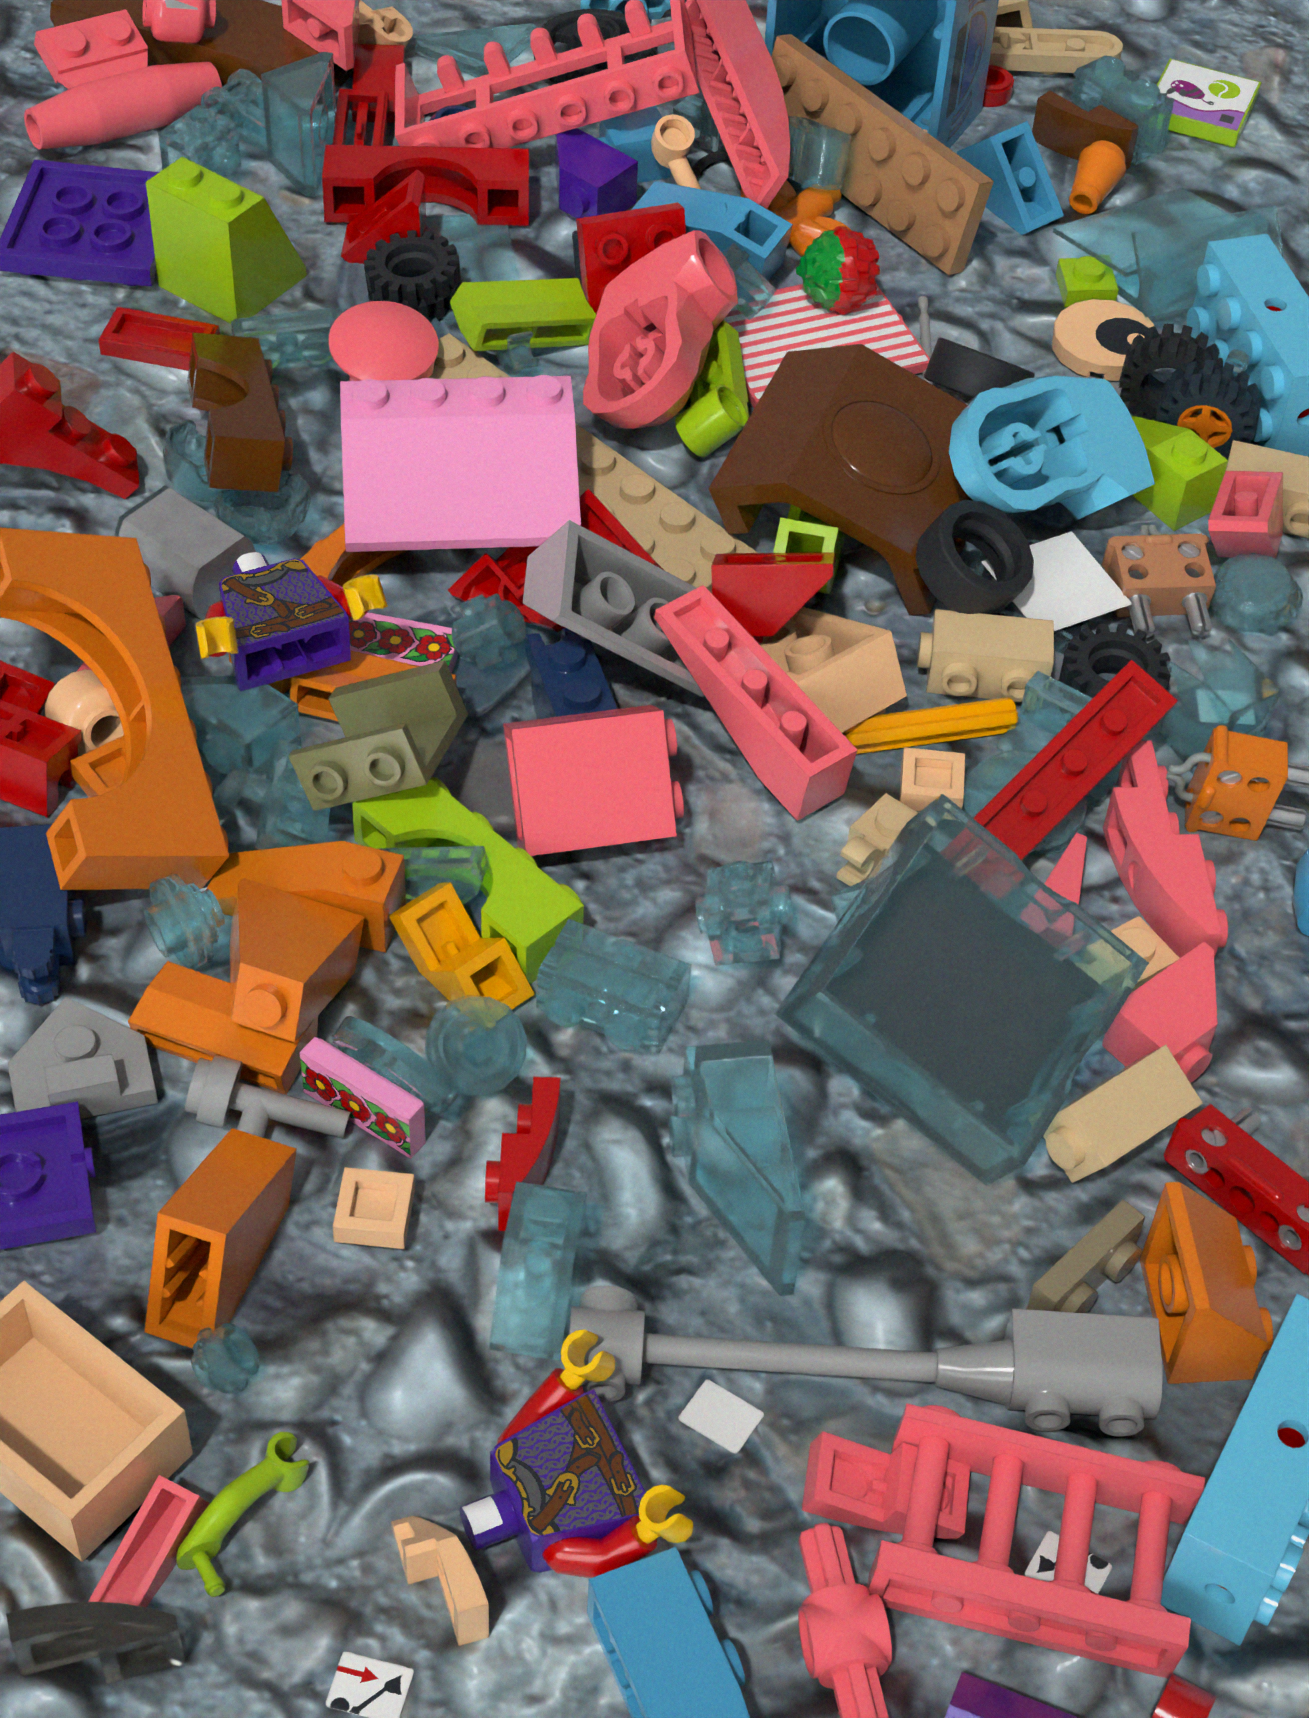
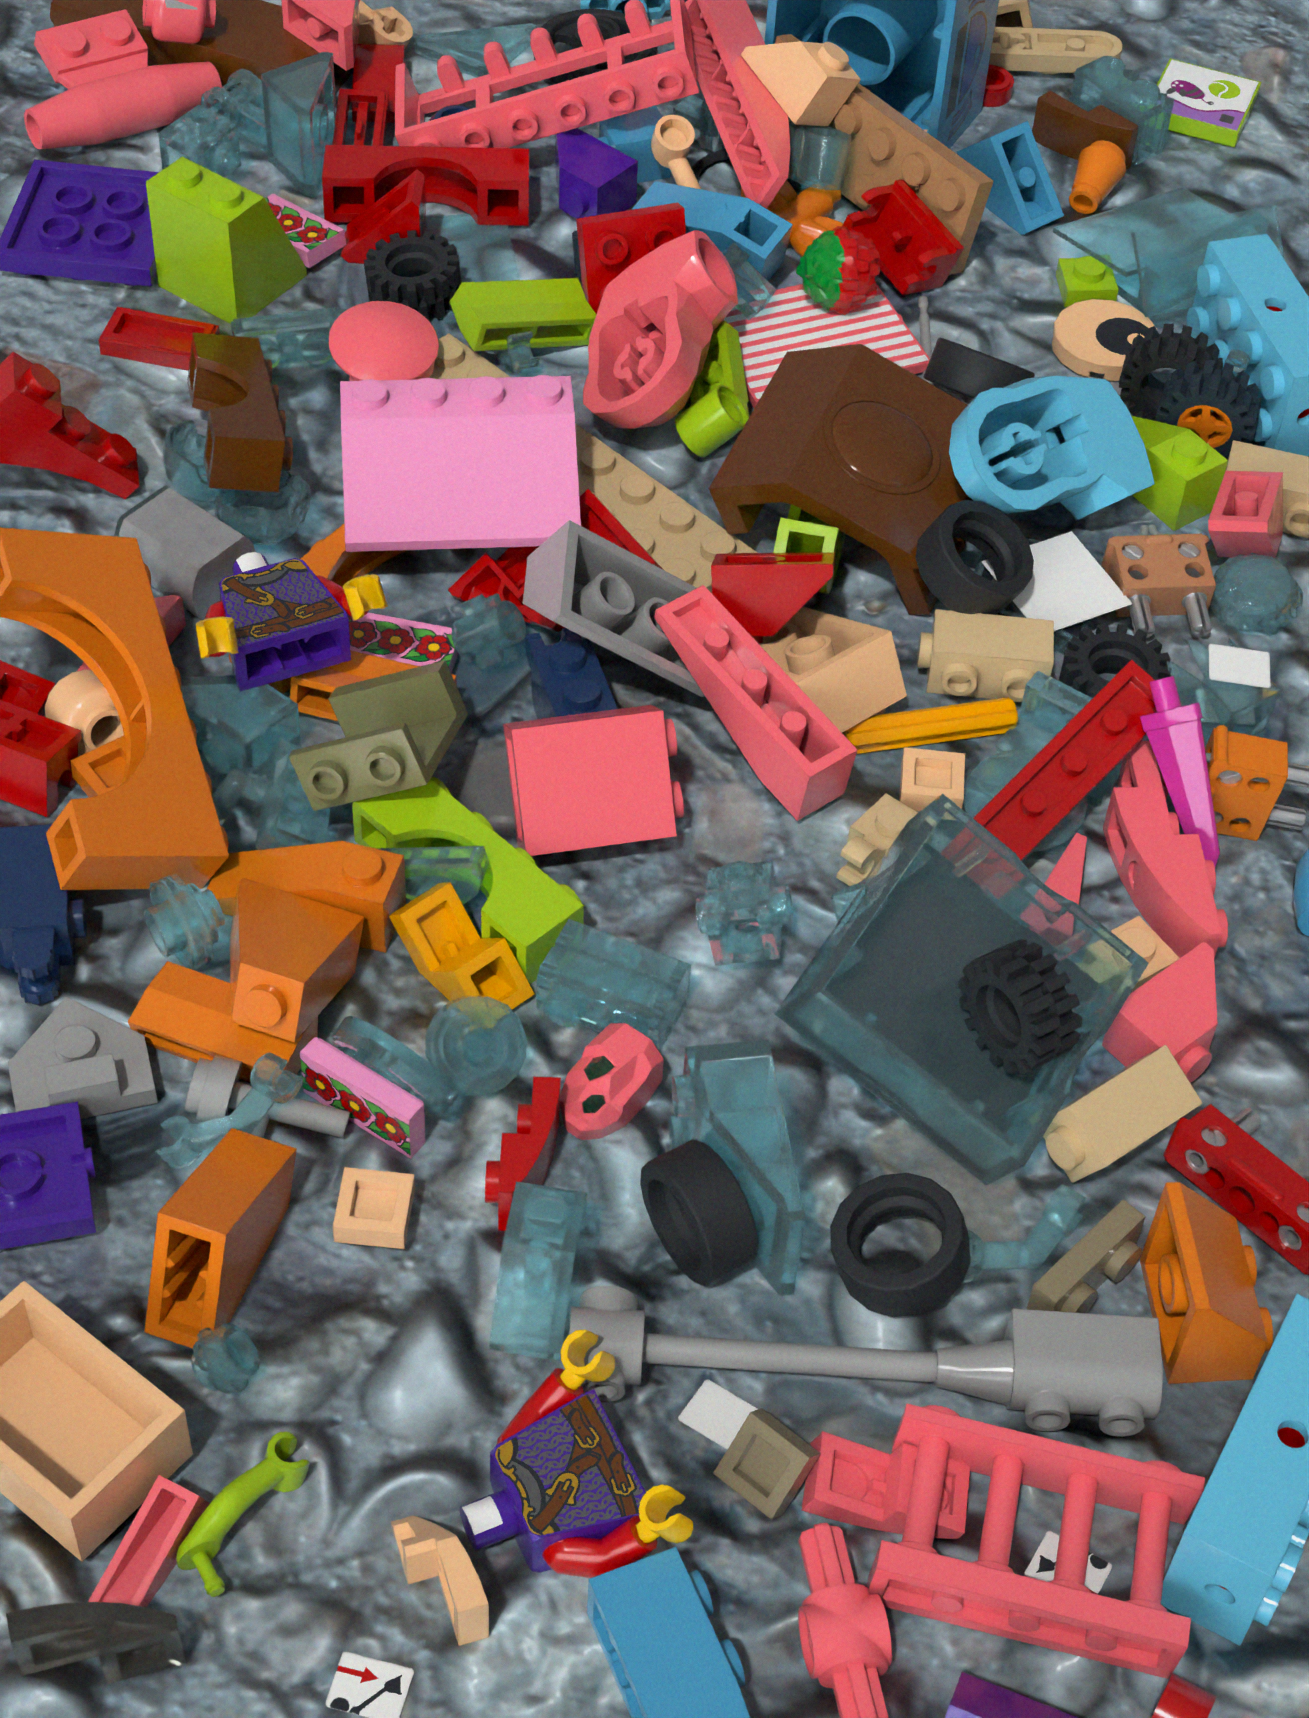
(247, 1115): none -> clear light blue arm
(309, 234): none -> tile
(610, 1082): none -> coral rock
(699, 1212): none -> black tyre
(766, 1463): none -> dark tan plate
(804, 78): none -> light nougat slope
(895, 1197): none -> black tyre
(910, 239): none -> red hinge
(1020, 1006): none -> black tyre
(1058, 1220): none -> clear light blue arm
(1181, 756): none -> dark pink bar
(1239, 665): none -> white sticker

